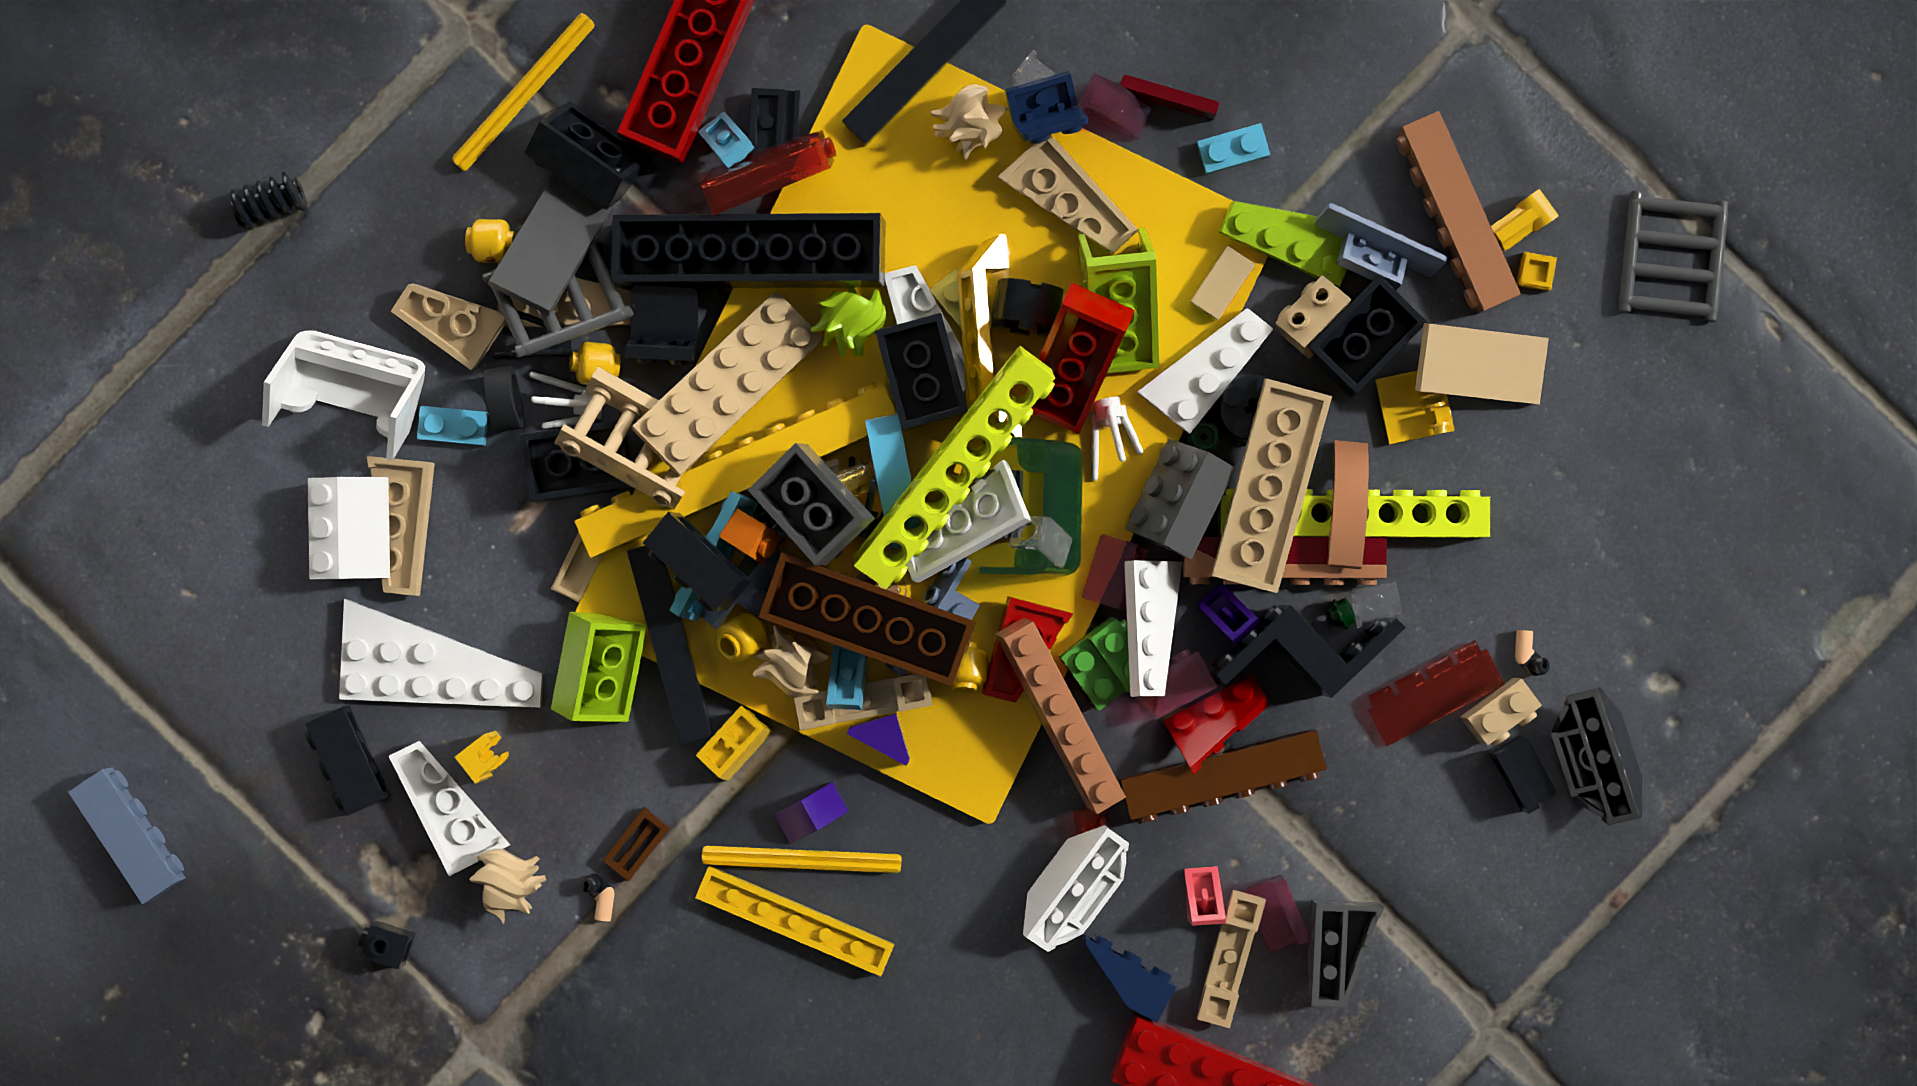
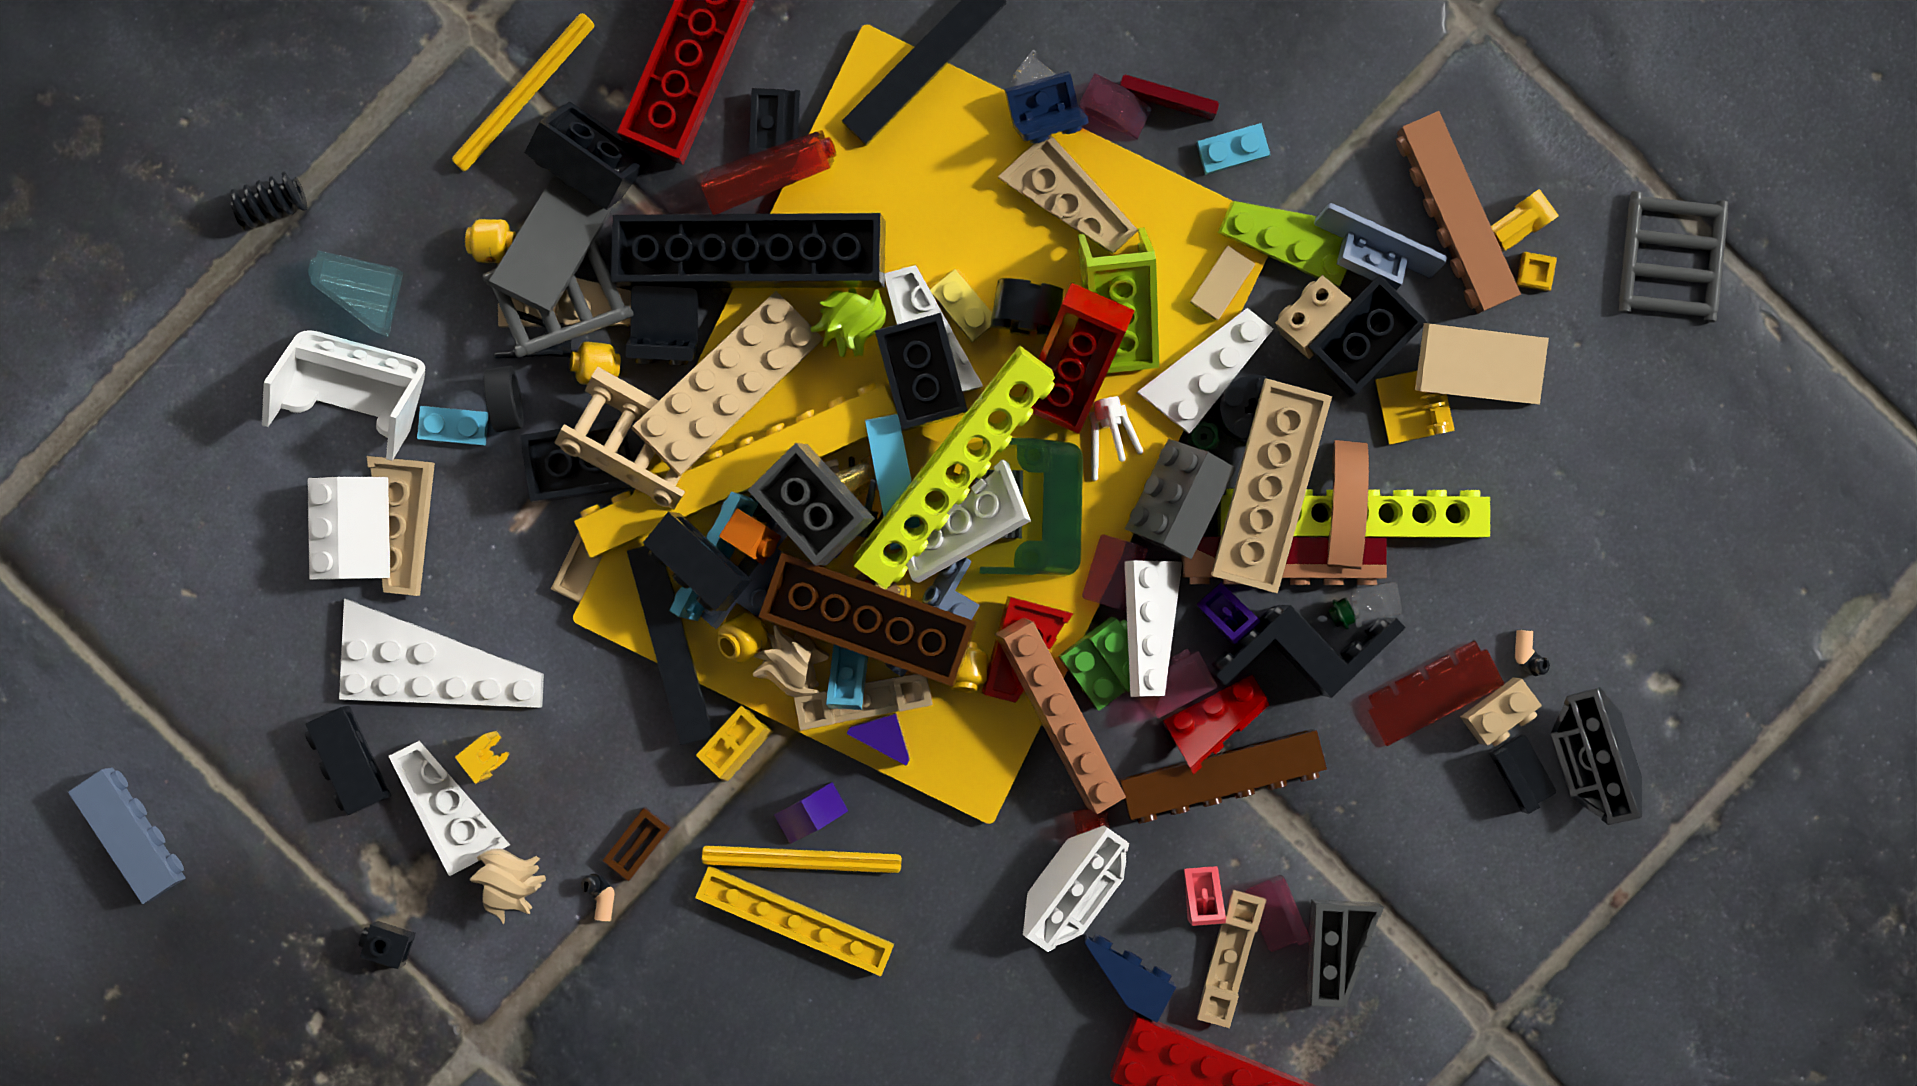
(359, 287): none -> clear light blue slope
(450, 322): tan wing -> none
(579, 402): white plant -> none
(598, 667): lime slope -> none
(726, 140): medium azure plate -> none
(970, 119): tan hair -> none
(976, 320): yellow slope -> none
(1047, 538): clear bracket -> none

